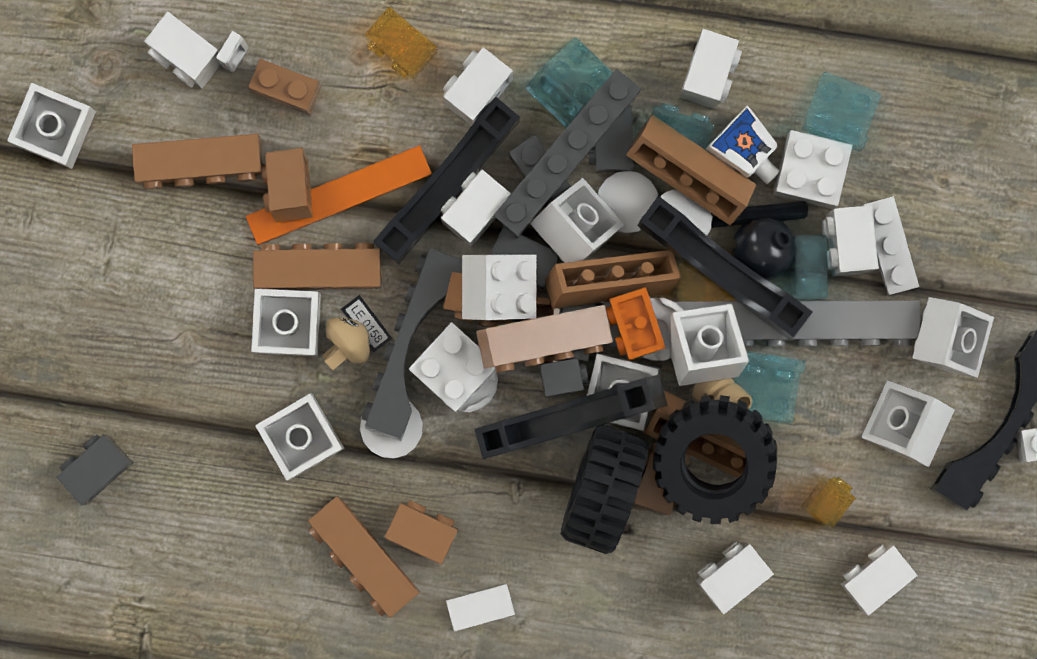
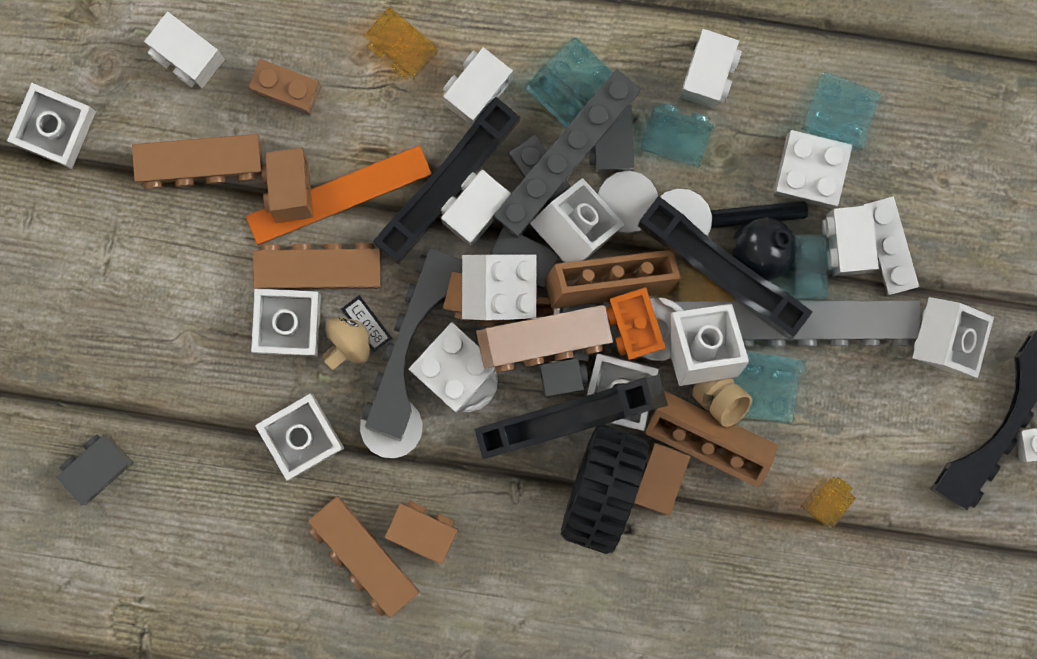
(232, 52): white tile -> none
(480, 607): white tile -> none
(691, 170): medium nougat brick -> none
(708, 499): black tyre -> none
(733, 576): white brick -> none
(746, 146): torso -> none
(878, 578): white brick -> none
(908, 423): white slope -> none

